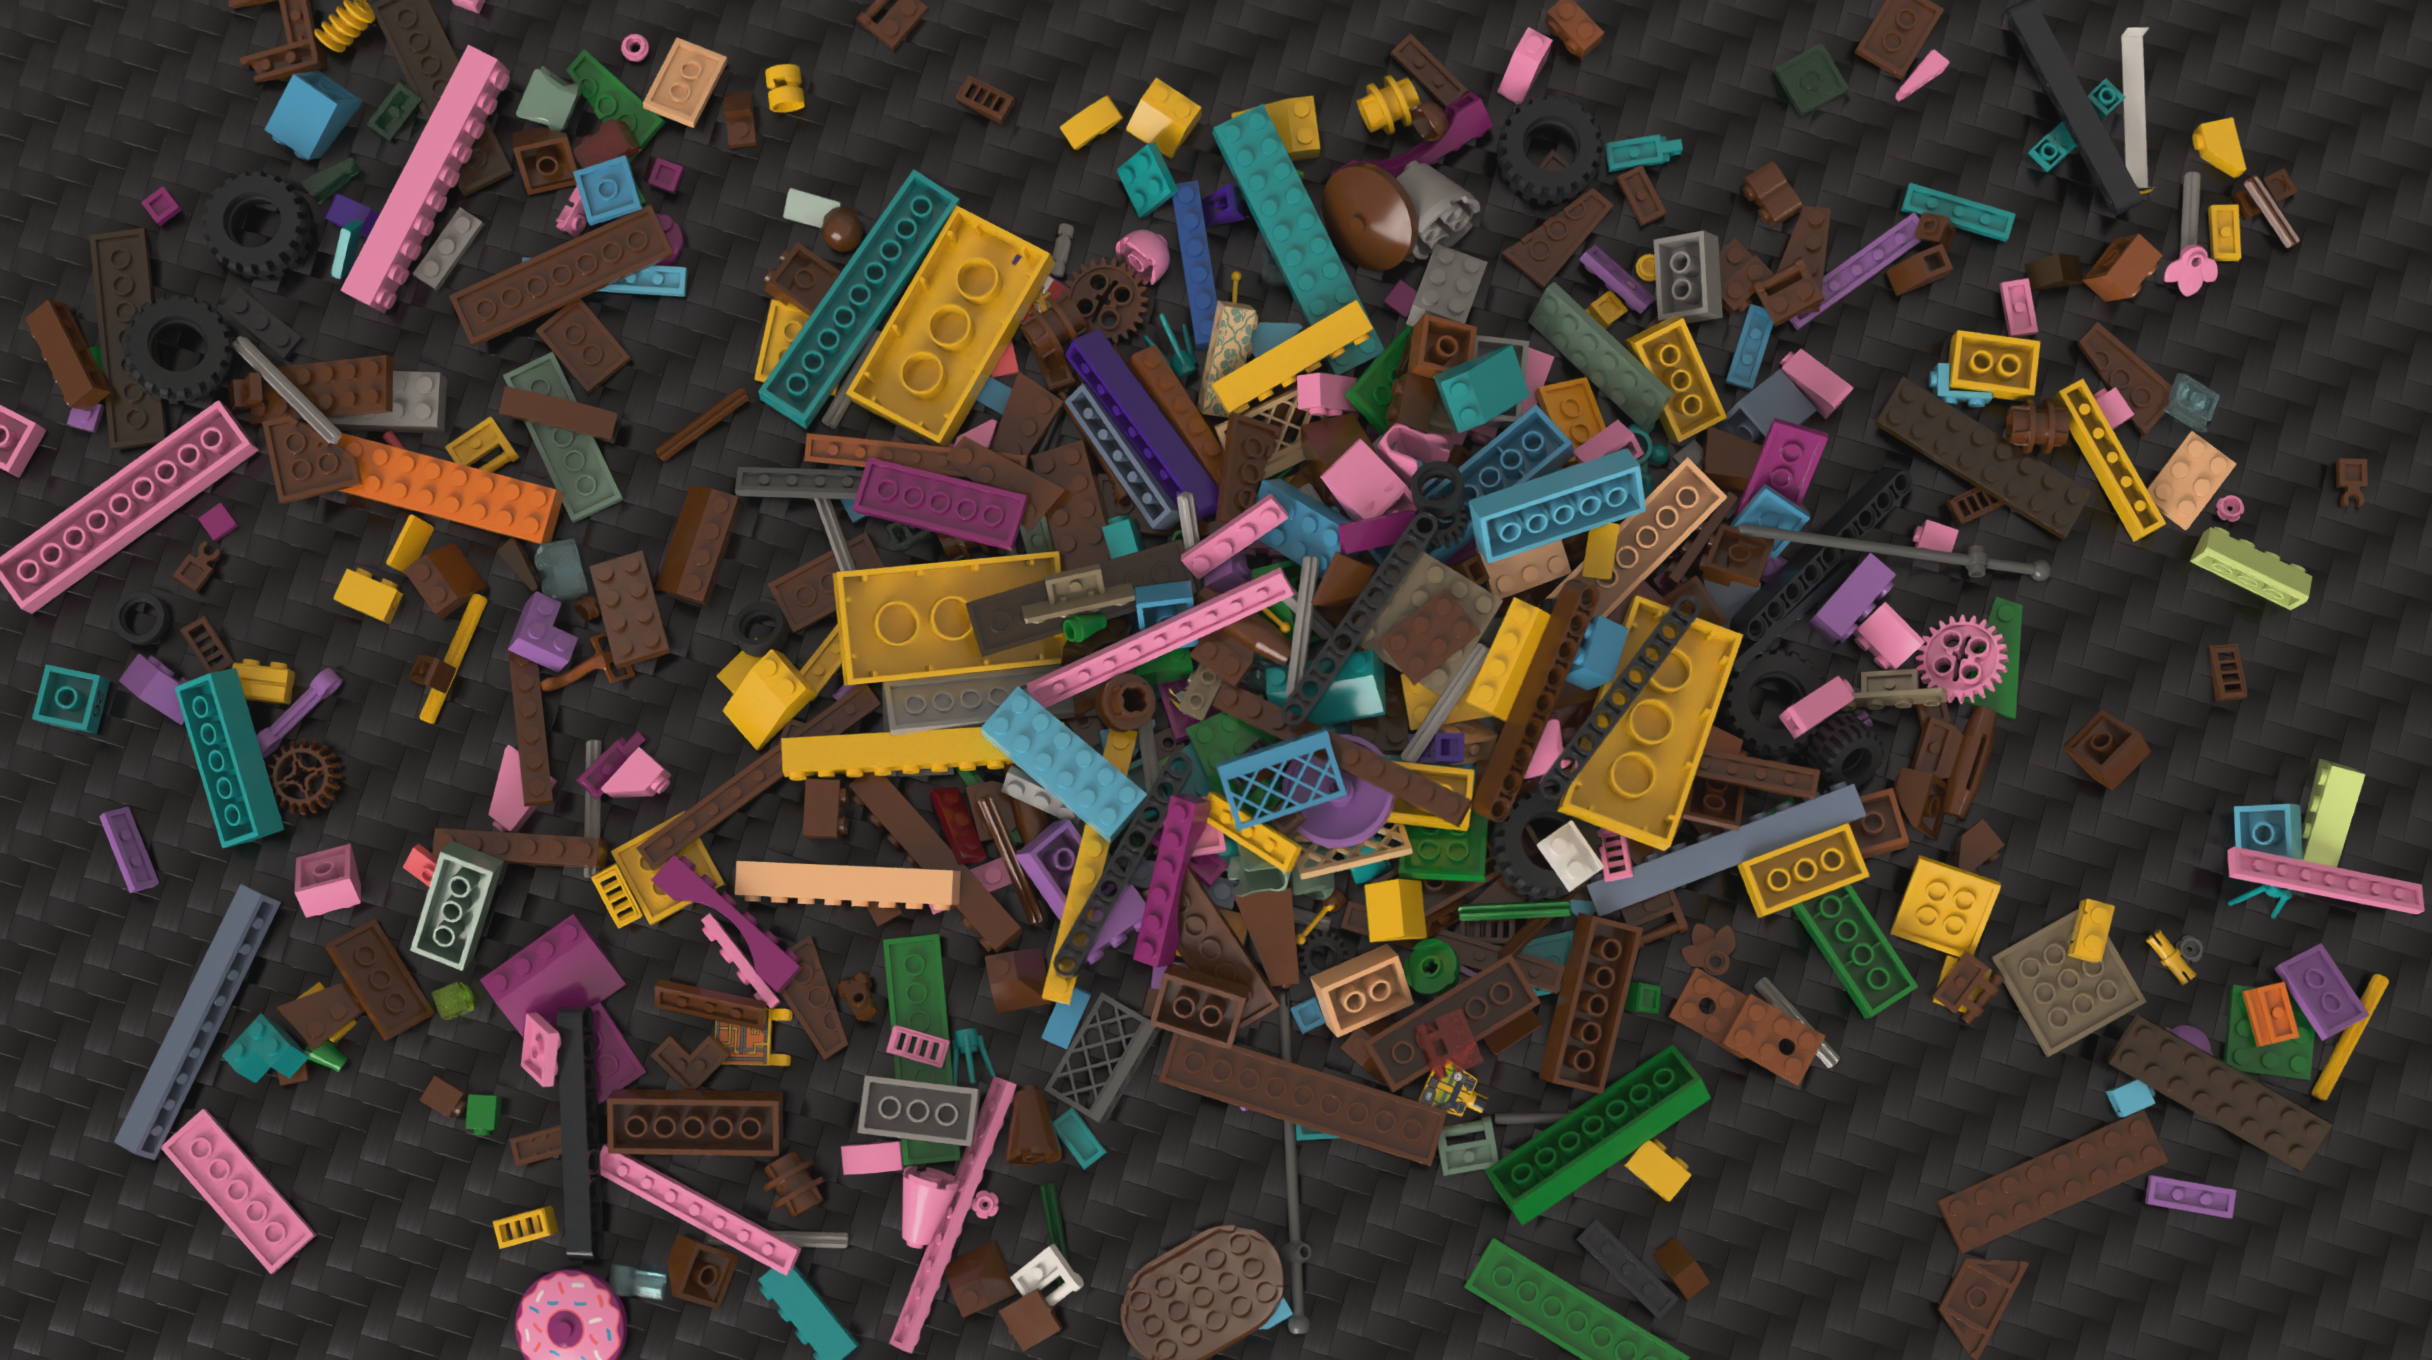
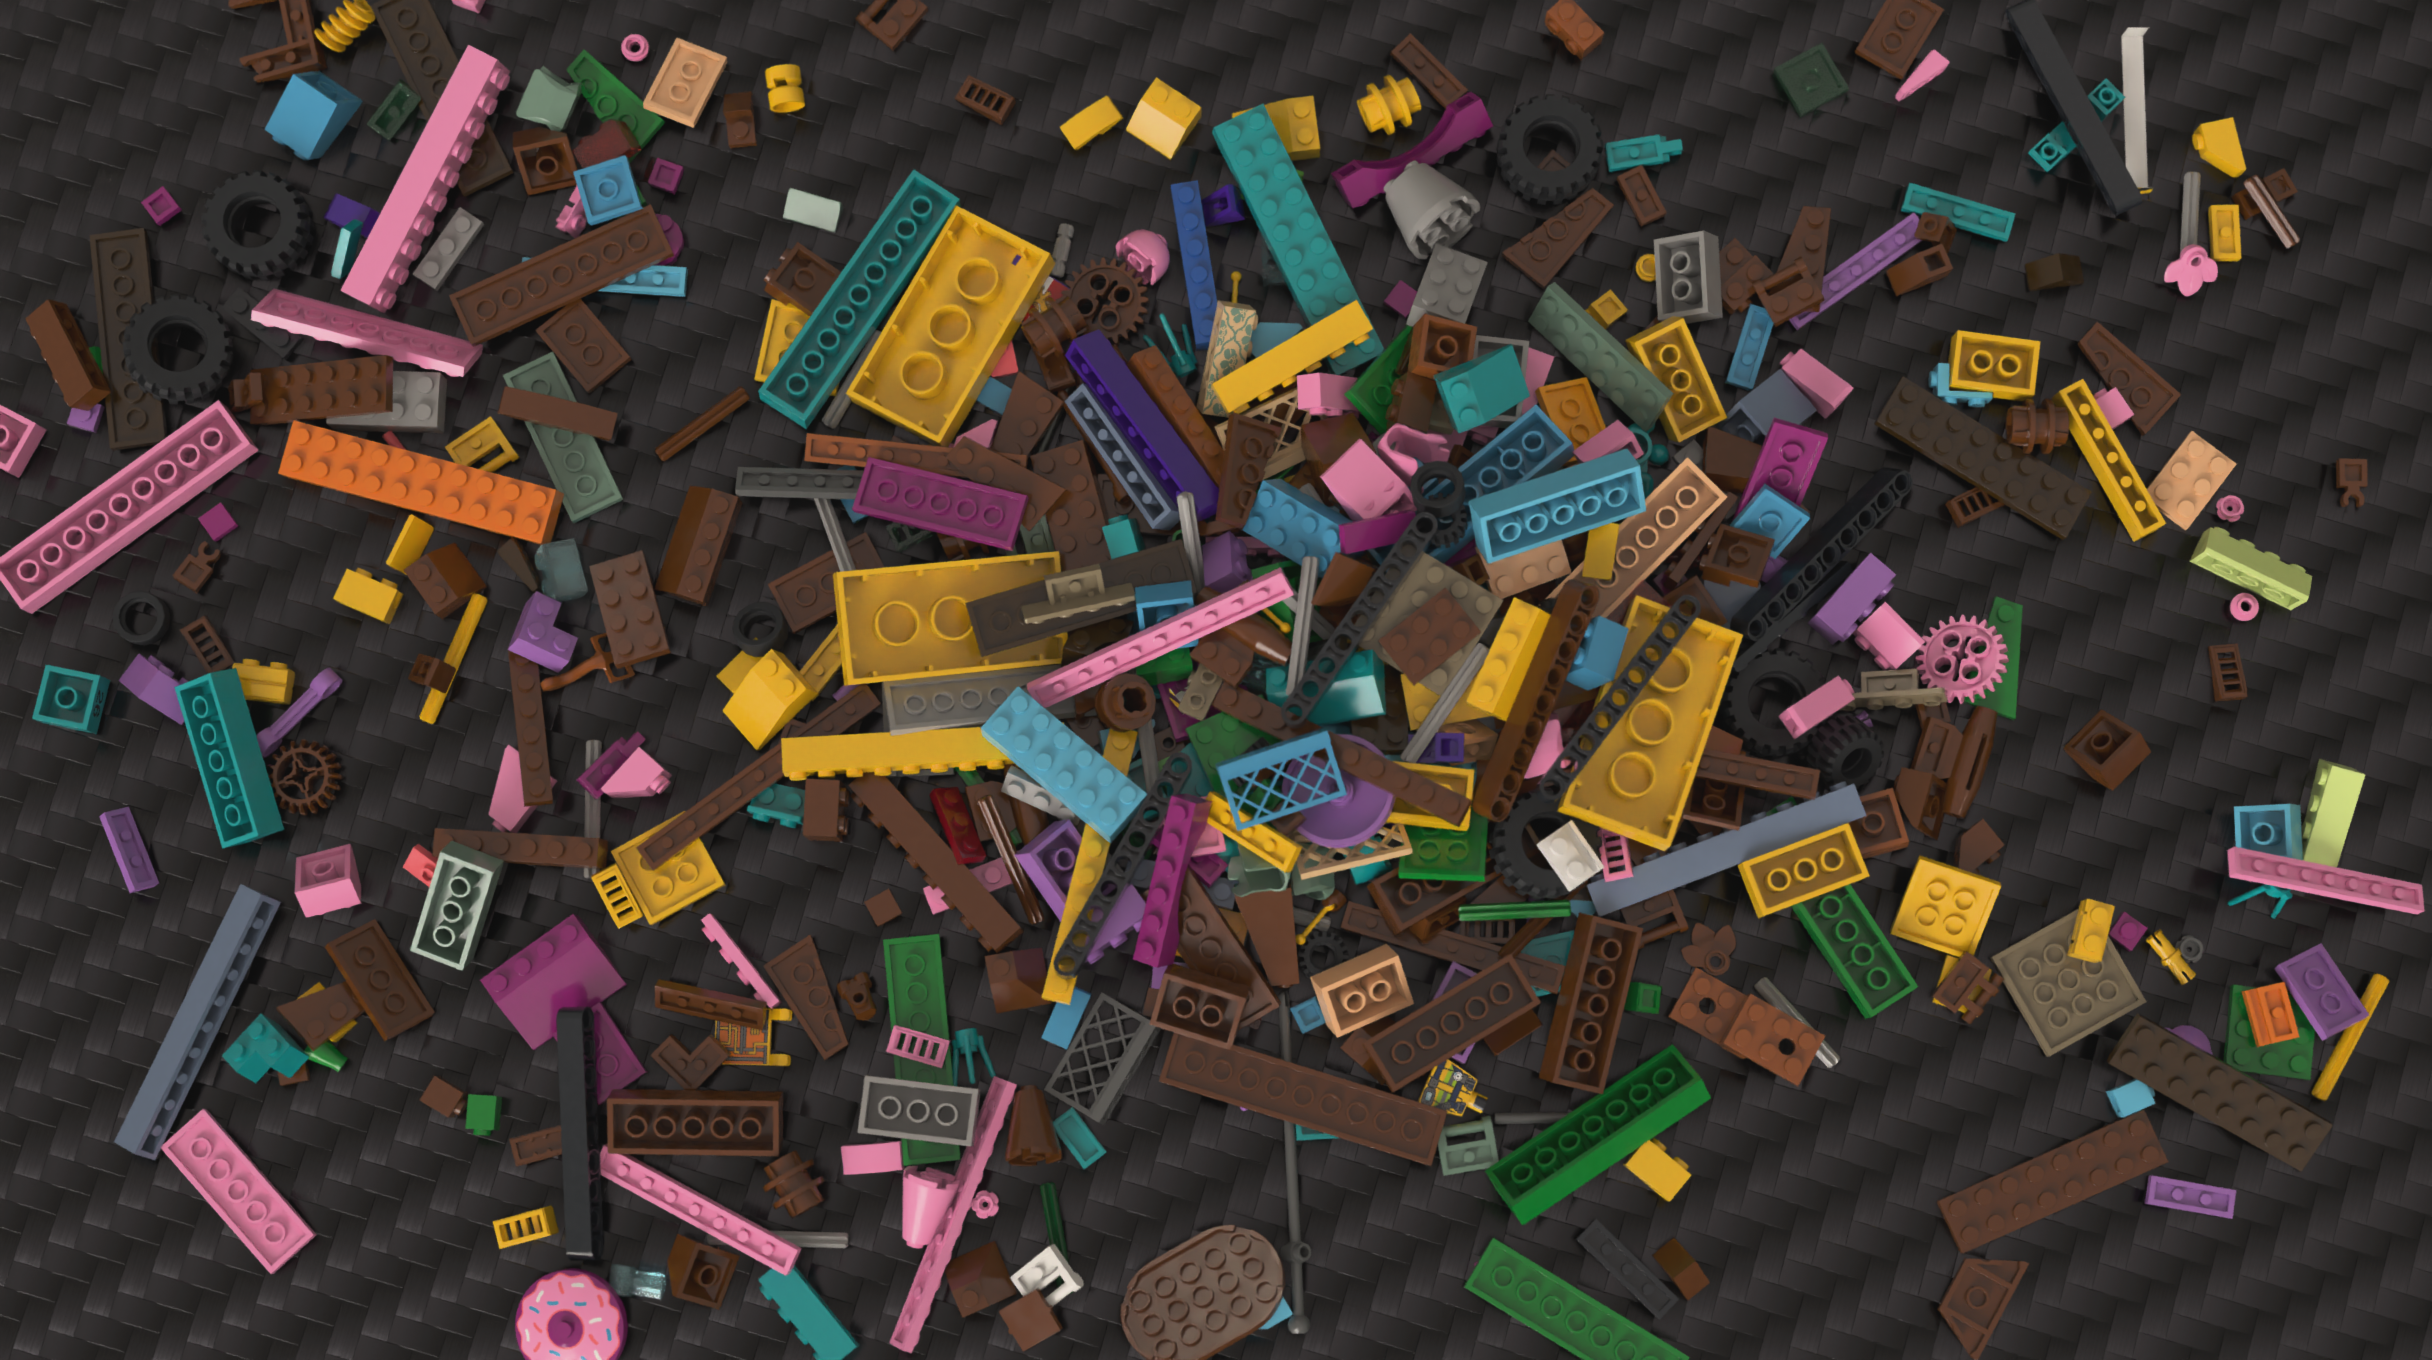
(287, 390): light grey axle -> none
(305, 462): reddish brown plate -> none
(328, 181): clear green slope -> none
(366, 332): none -> bright pink plate
(453, 1000): clear neon green brick -> none
(540, 1049): bright pink plate -> none
(587, 607): reddish brown plate -> none
(770, 961): magenta arch -> none
(779, 803): none -> teal bracket
(842, 229): reddish brown hair -> none
(848, 883): light nougat brick -> none
(1082, 626): green cone -> none
(1147, 180): teal plate -> none
(1234, 536): bright pink plate -> none
(1369, 216): reddish brown dish -> none
(1395, 910): yellow slope -> none
(1429, 120): reddish brown hair -> none
(1443, 978): green plate -> none
(1457, 1039): clear red plate -> none
(1525, 66): bright pink slope -> none
(1617, 279): medium lavender plate -> none
(1772, 194): reddish brown brick -> none
(1935, 536): bright pink brick -> none
(1975, 560): dark grey bar -> none
(2018, 308): bright pink plate -> none
(2123, 268): dark orange brick -> none
(2126, 931): none -> magenta plate
(2191, 402): clear light blue plate -> none
(2236, 610): none -> bright pink plate

